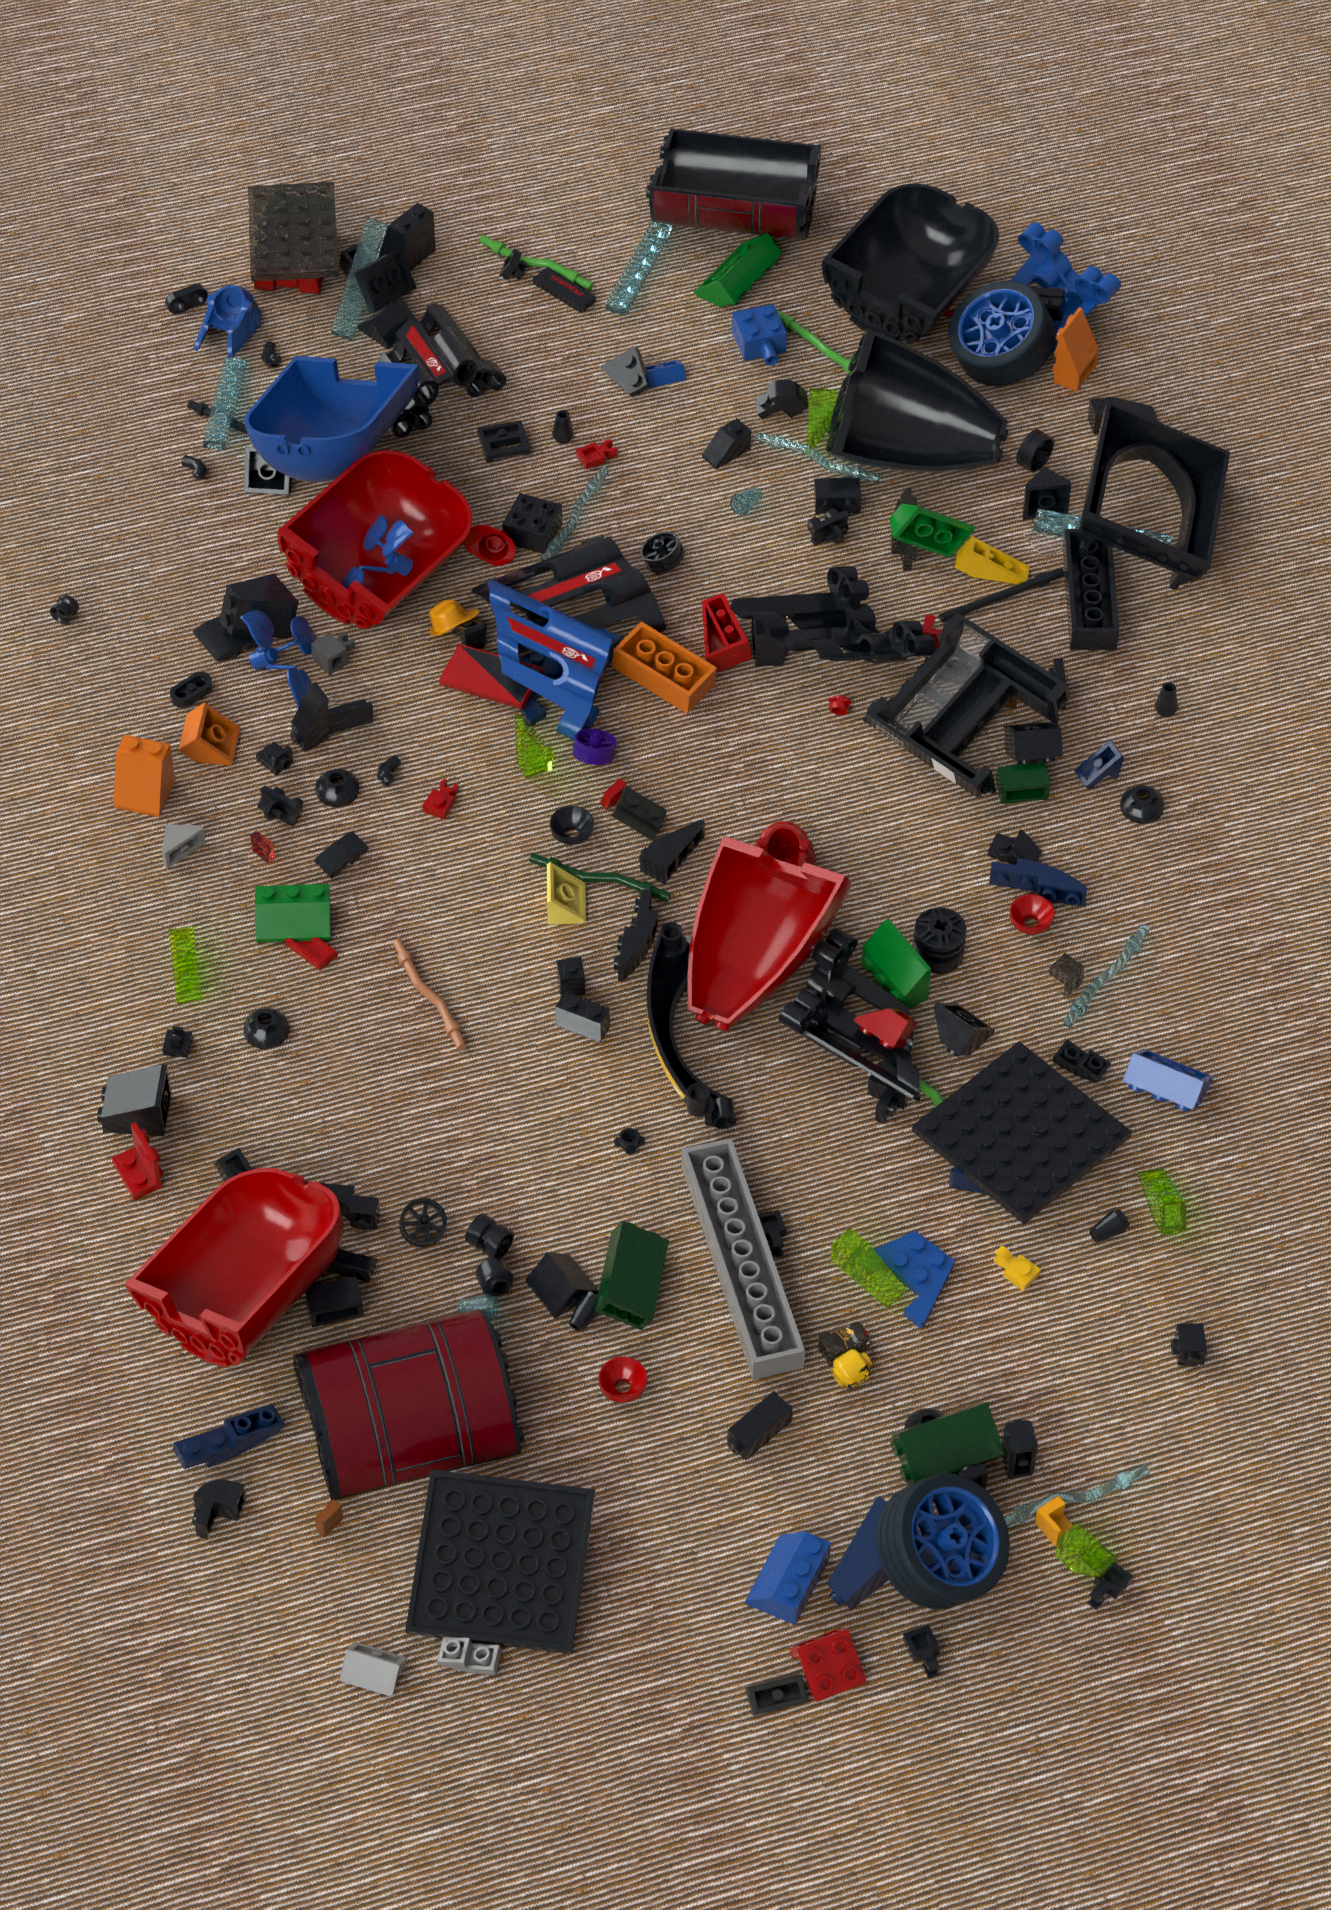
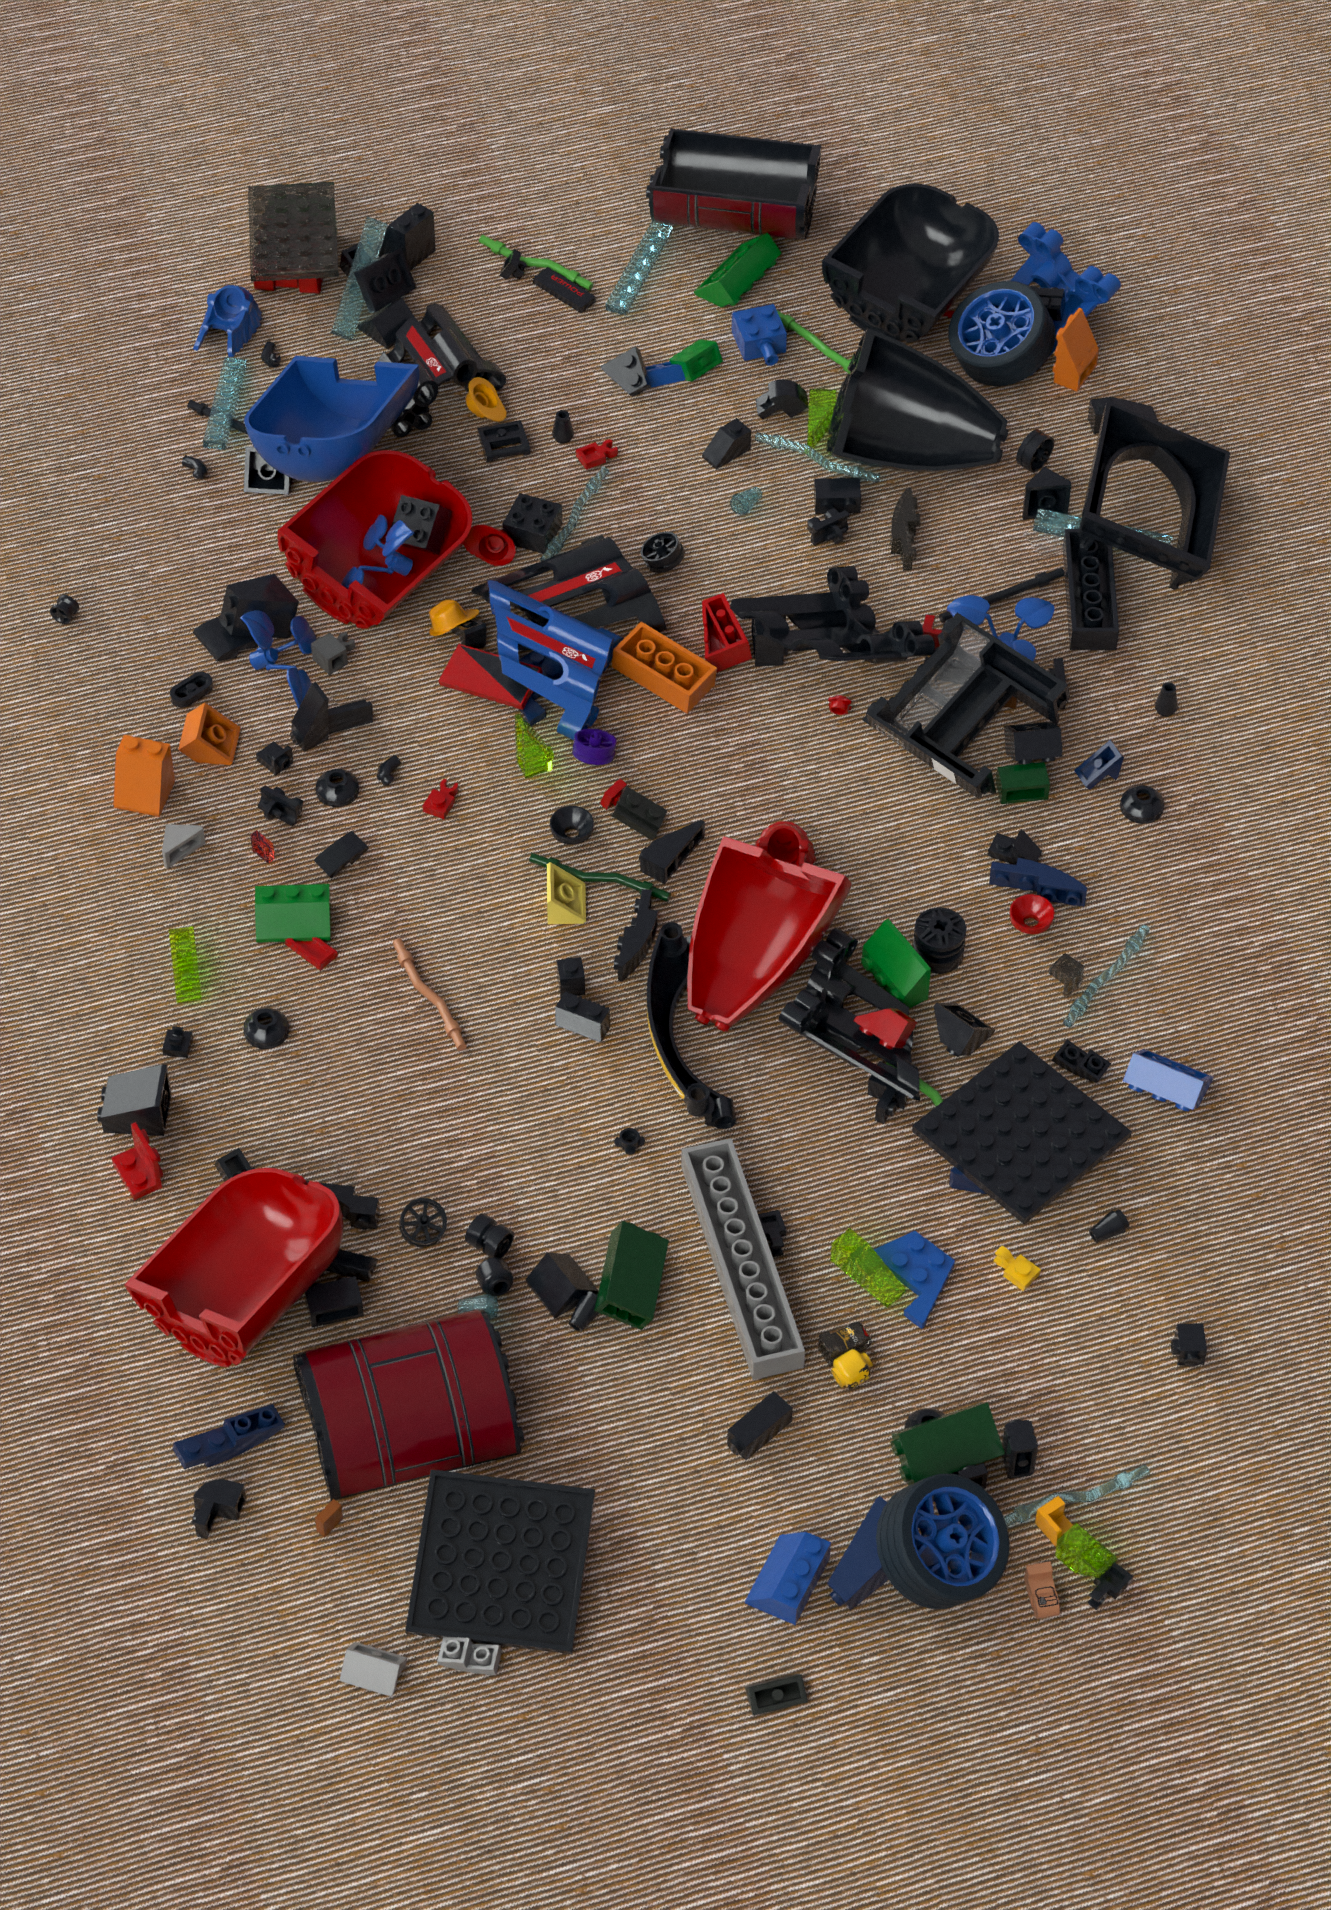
(186, 298): black plate -> none
(427, 522): none -> black brick
(484, 400): none -> light orange piece
(622, 1370): red piece -> none
(698, 358): none -> green panel
(829, 1663): red bracket -> none
(923, 1646): black plate -> none
(929, 529): green slope -> none
(989, 563): yellow slope -> none
(1032, 611): none -> blue plant
(1041, 1590): none -> nougat leg
(1164, 1201): clear neon green slope -> none

